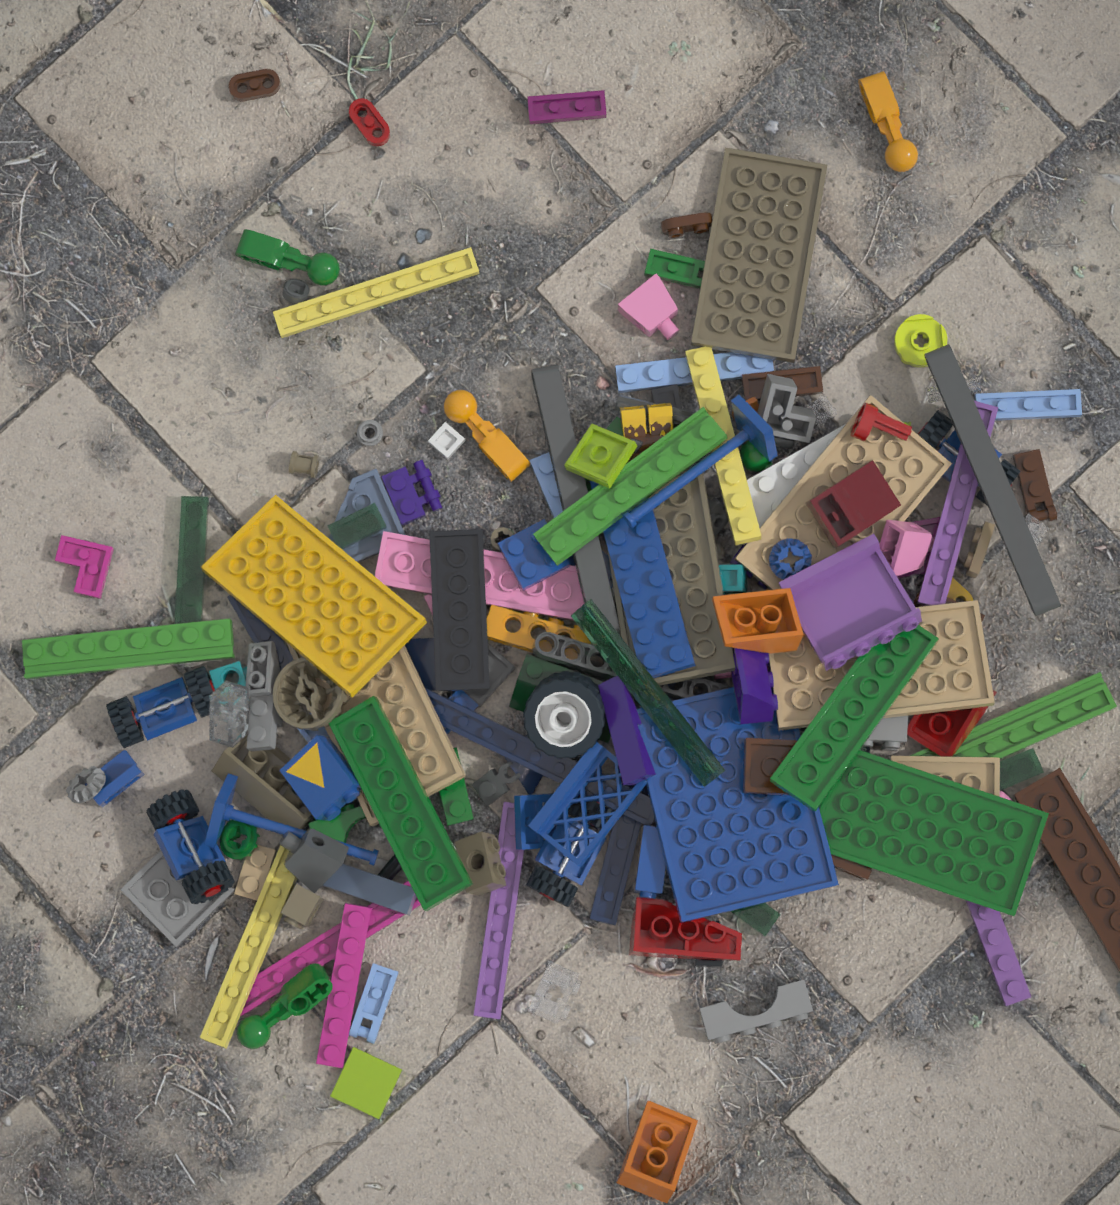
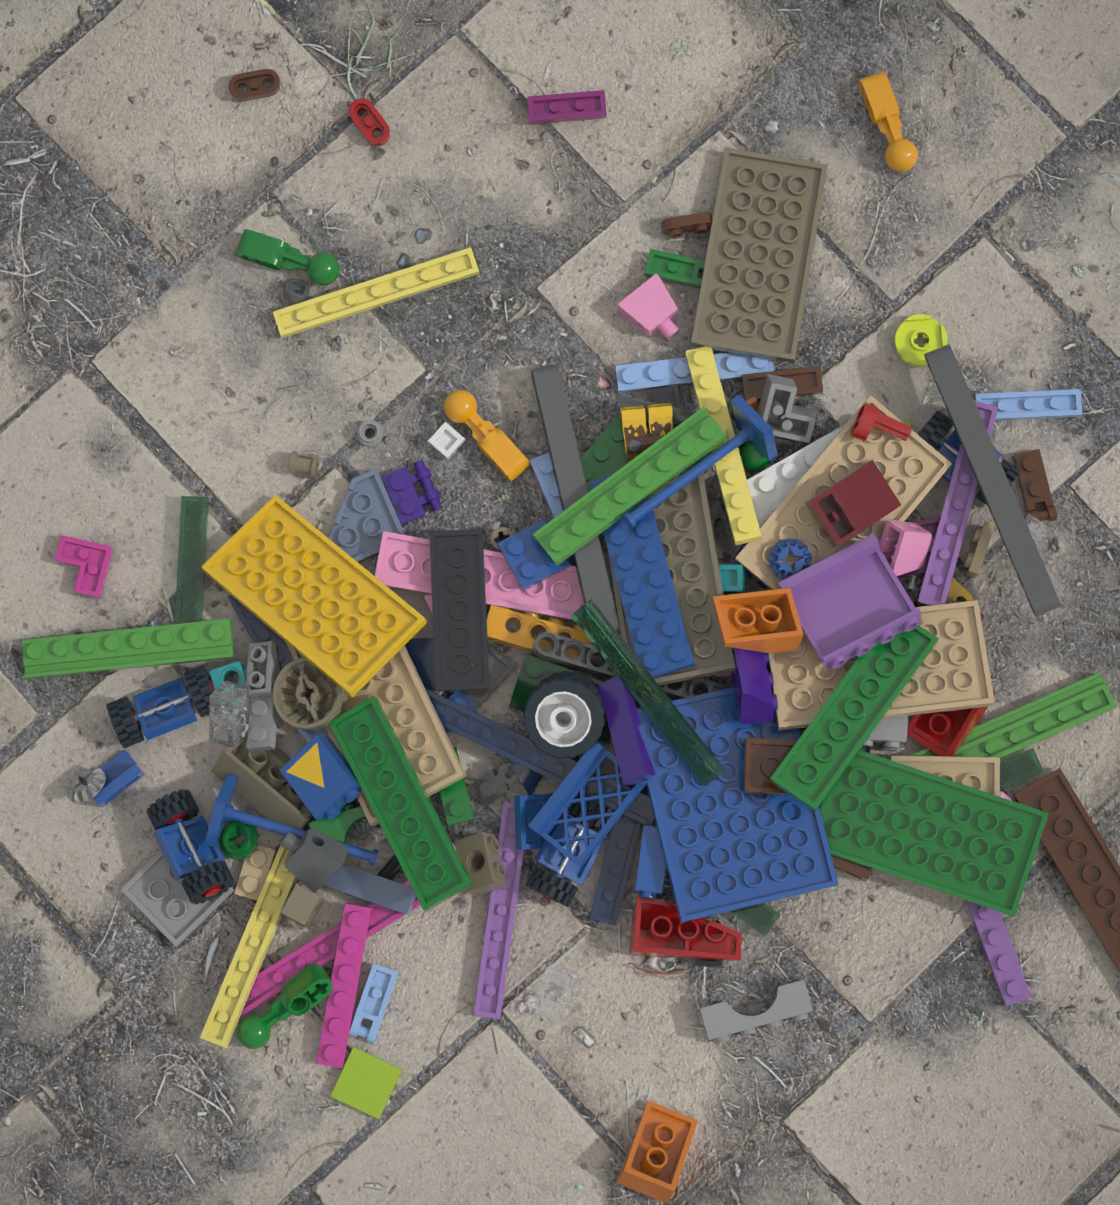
(357, 526): clear green plate -> none
(600, 455): lime tile -> none

